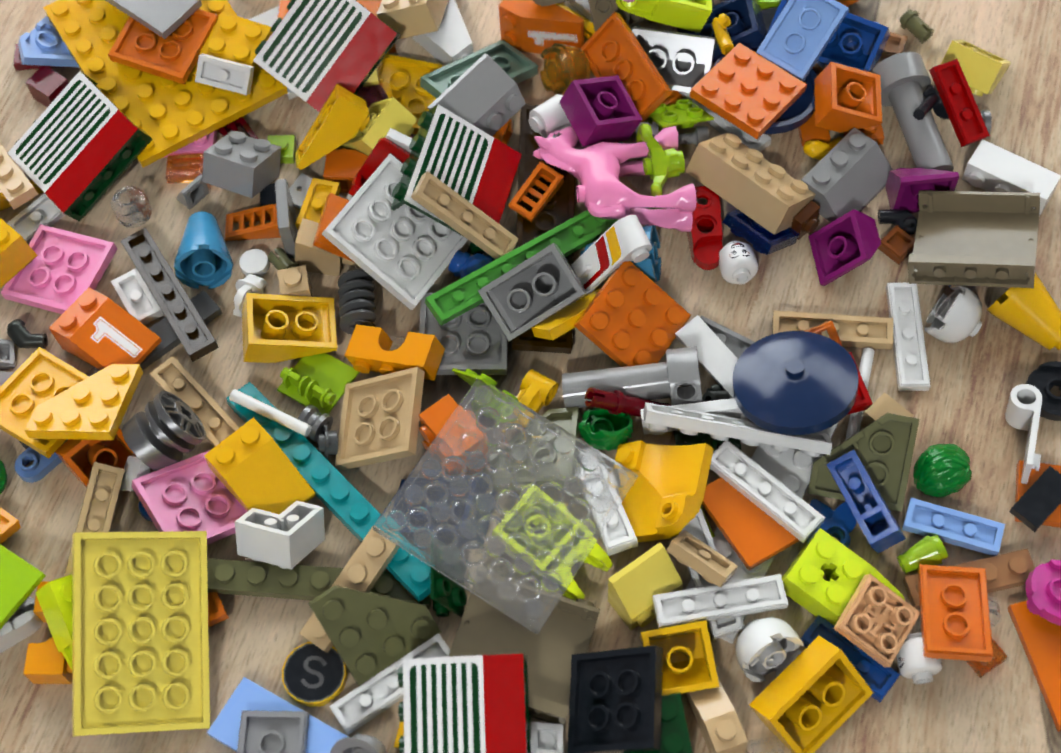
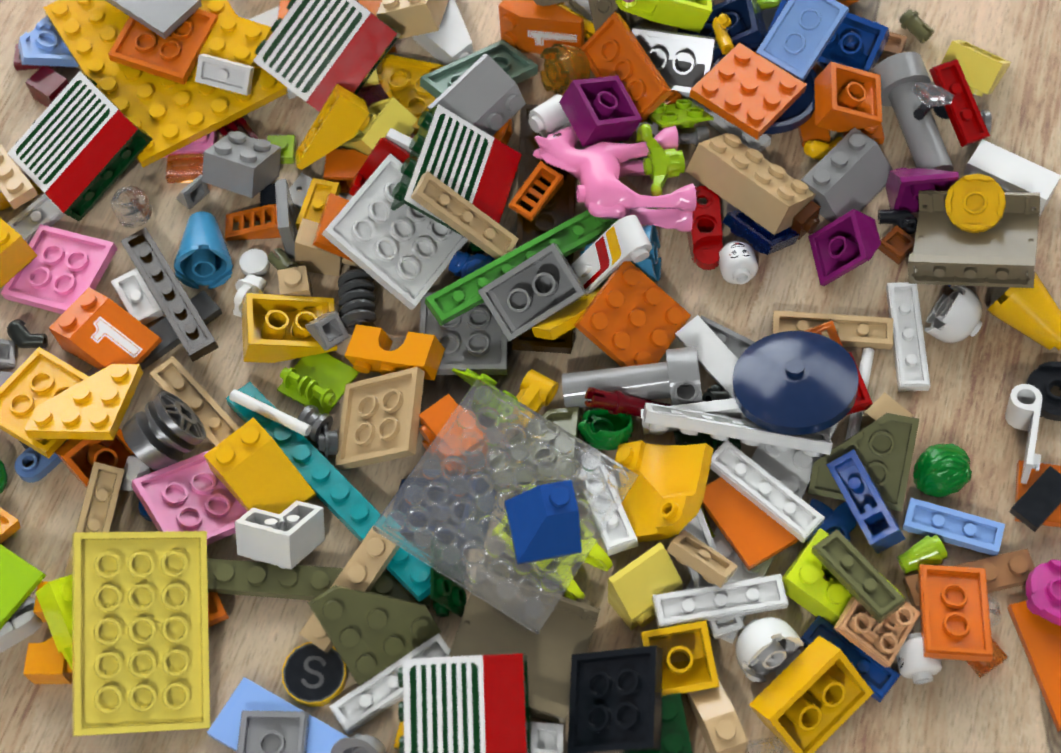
(327, 330): none -> light grey slope
(544, 522): none -> blue slope
(858, 576): none -> olive tile
(932, 95): none -> clear tile
(975, 203): none -> yellow tile

